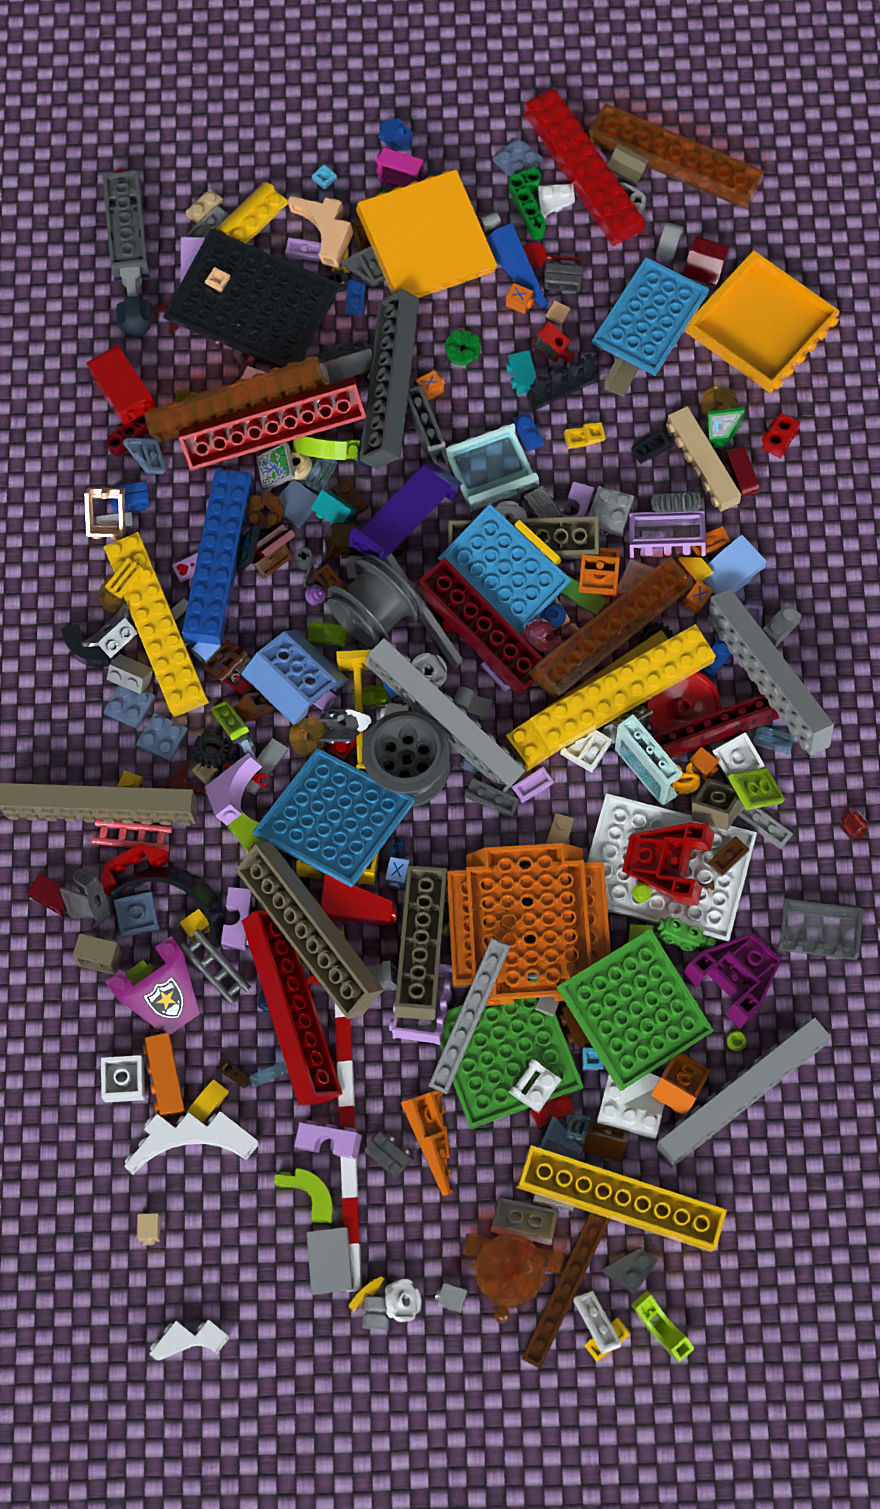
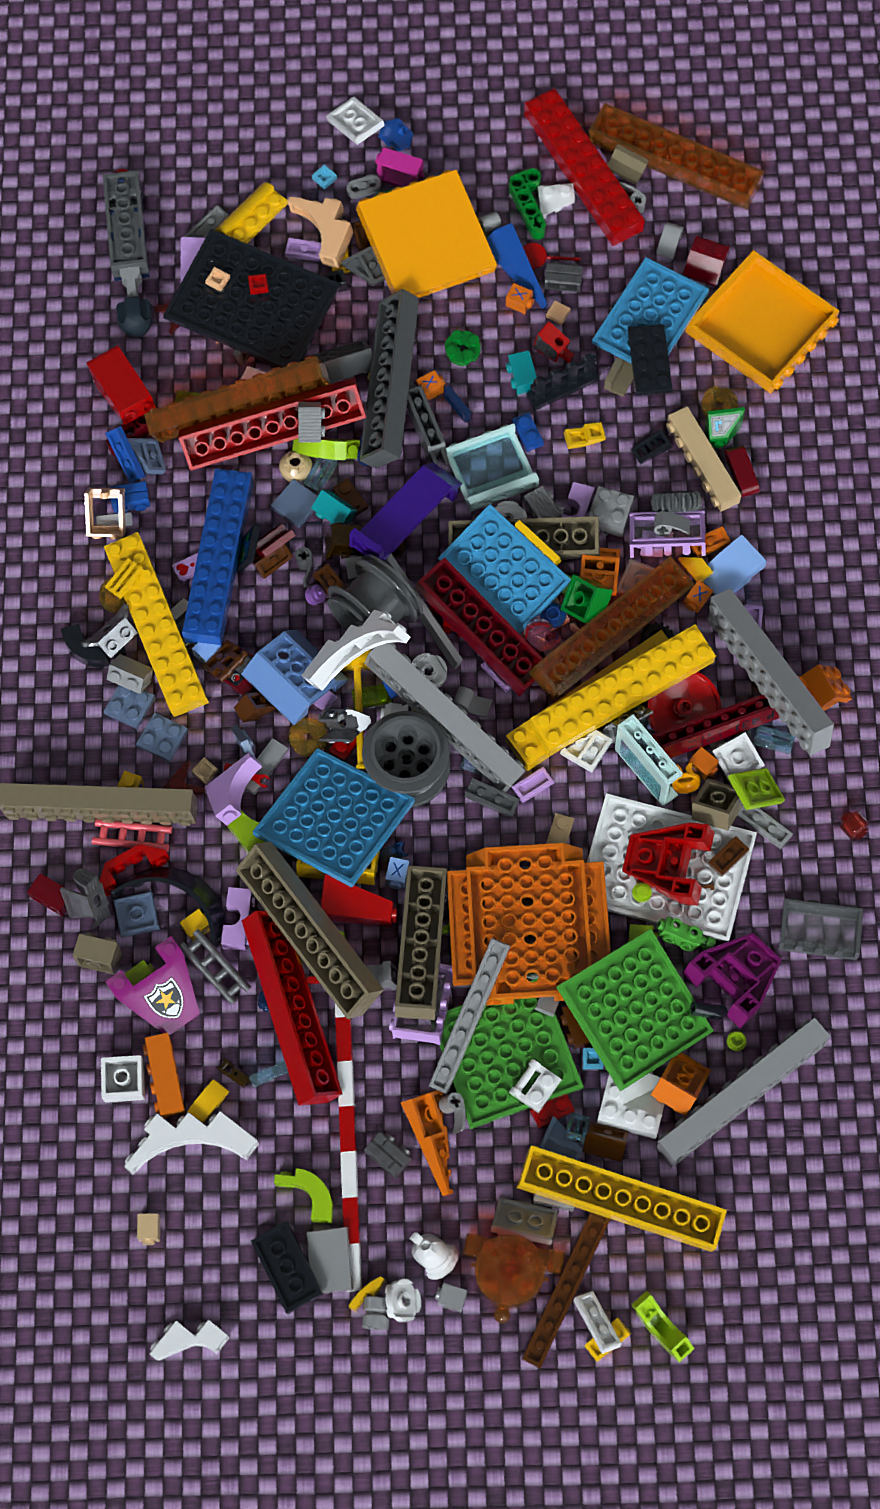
(125, 454): none -> blue plate
(204, 206): tan plate -> none
(210, 740): black tyre -> none
(229, 720): lime tile -> none
(258, 284): none -> red tile
(258, 503): reddish brown plate -> none
(275, 466): light grey tile -> none
(287, 1267): none -> black plate
(310, 422): none -> light grey brick
(327, 633): clear neon green plate -> none
(334, 656): none -> white arch
(345, 1141): lavender arch -> none
(355, 120): none -> white plate
(355, 297): blue plate -> none
(363, 187): none -> light grey plate
(434, 1255): none -> white helmet
(457, 404): none -> dark blue tile
(457, 1107): none -> light grey panel
(517, 158): sand blue plate -> none
(585, 598): none -> green slope
(631, 1269): dark grey wing -> none
(649, 360): none -> black plate
(666, 521): none -> light grey panel
(708, 1010): none -> black bar
(722, 655): blue plate -> none
(782, 624): light grey brick -> none
(783, 436): red brick -> none
(826, 685): none -> orange bracket

